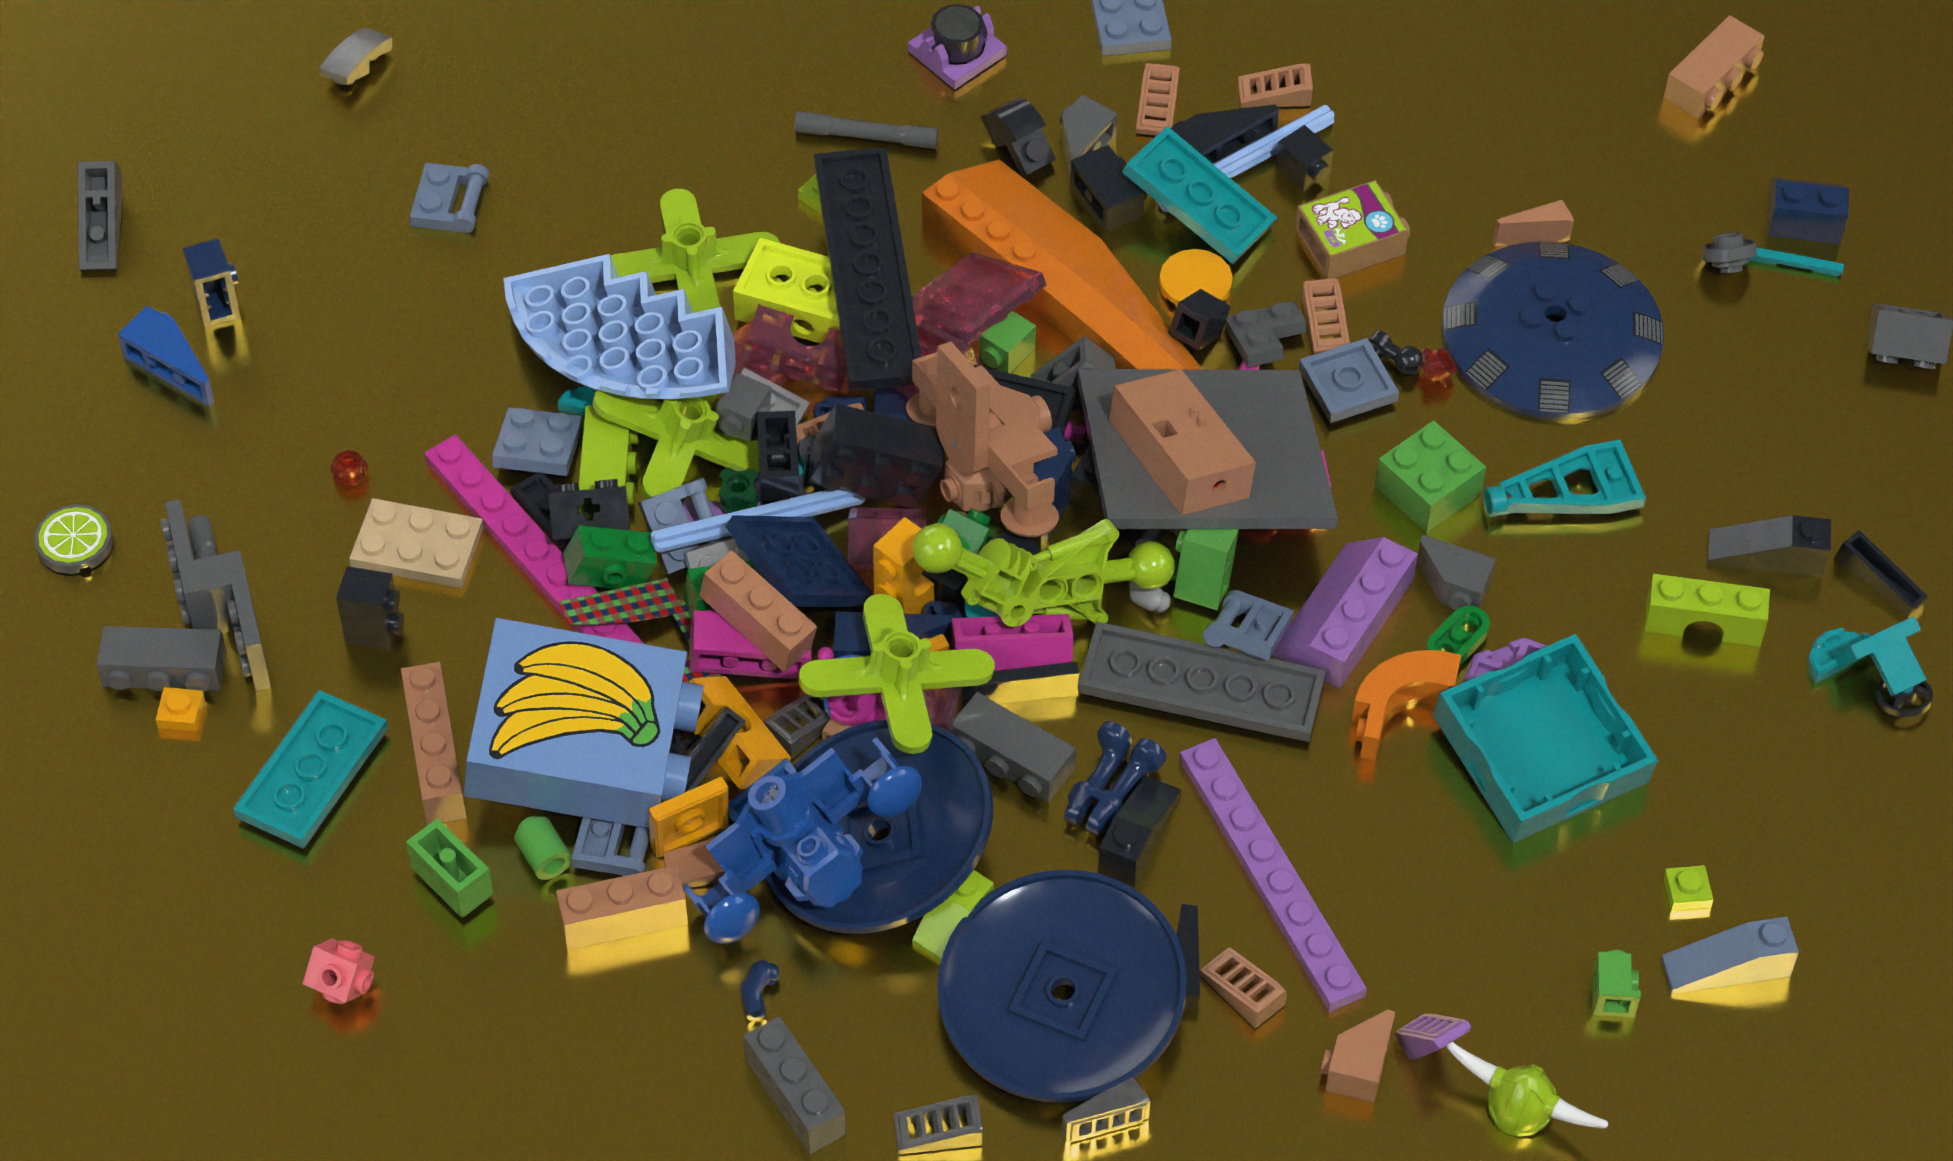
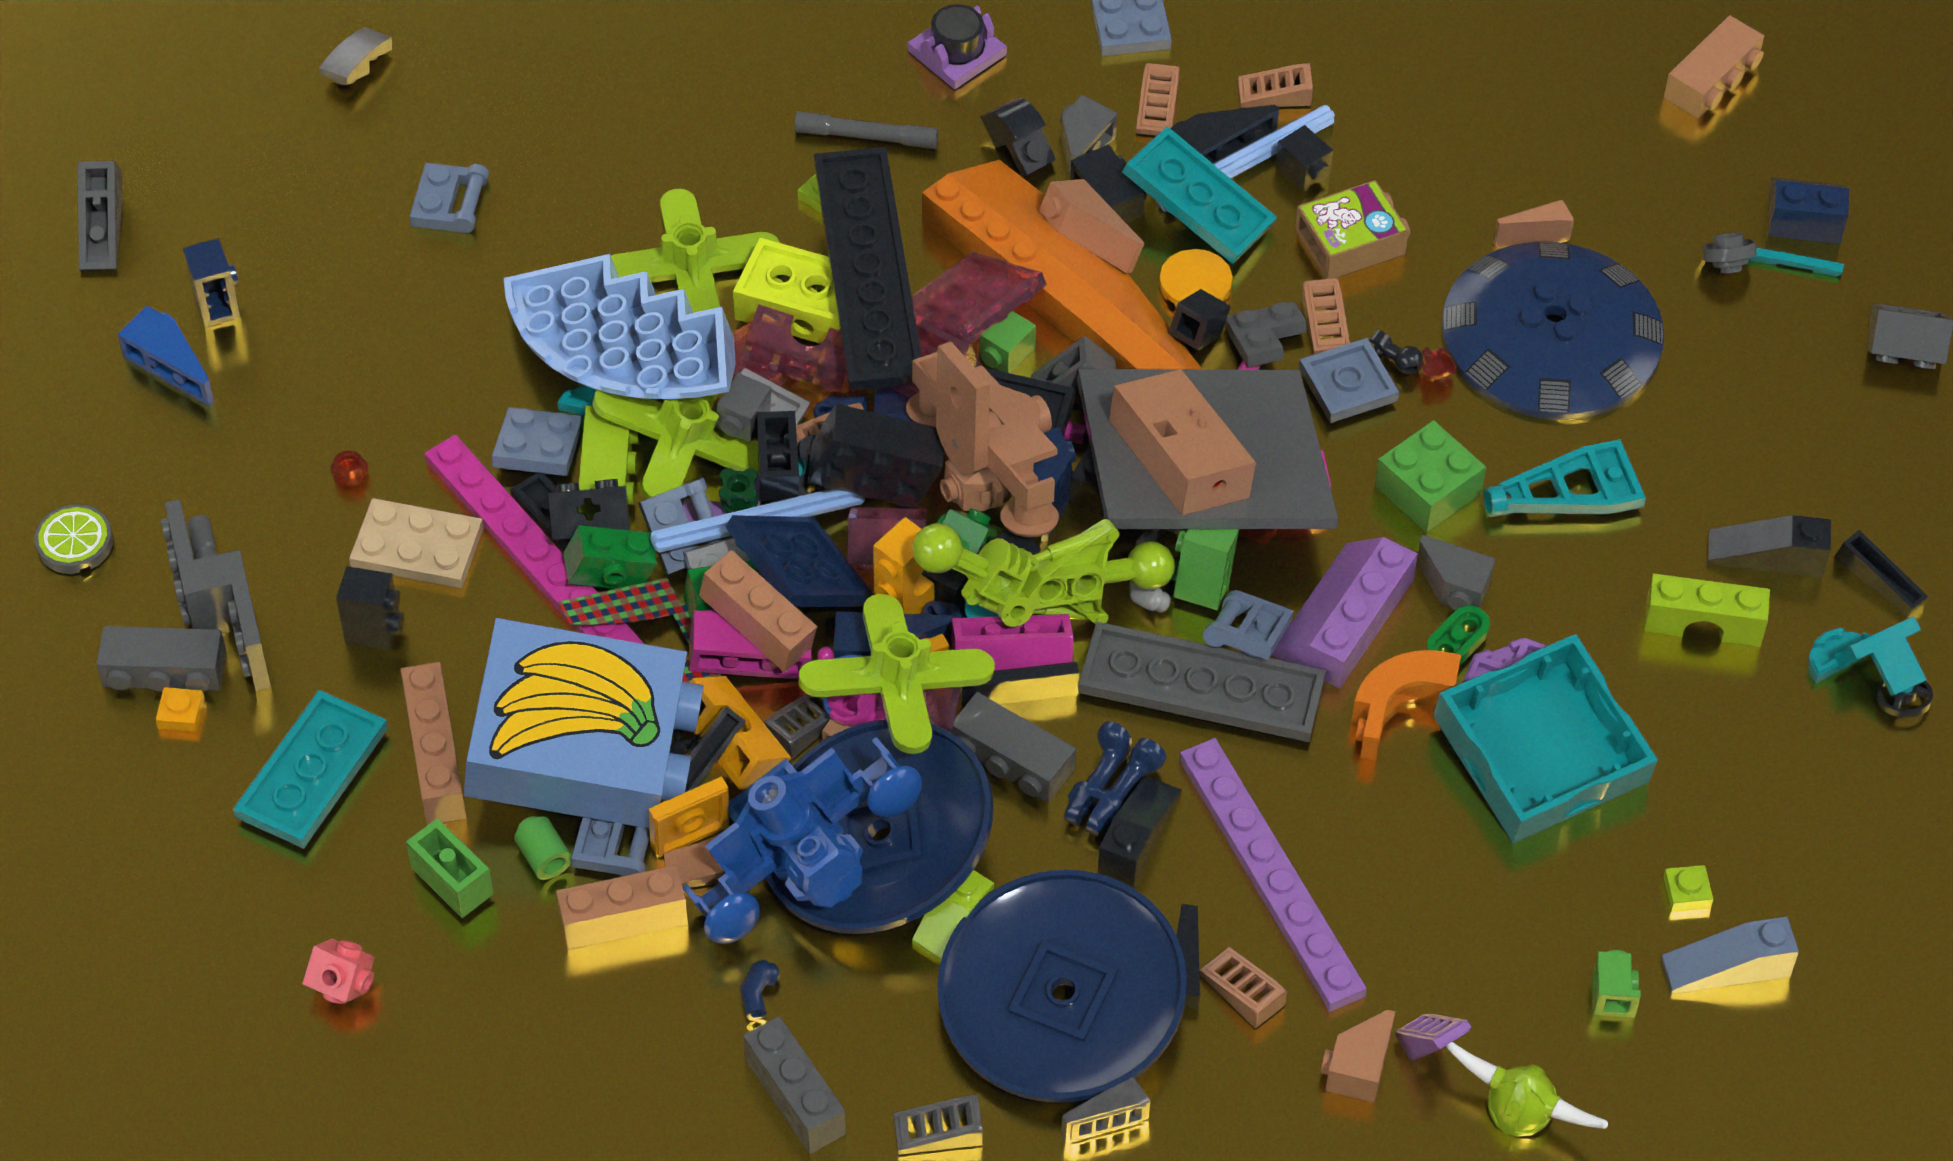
(1090, 222): none -> nougat slope

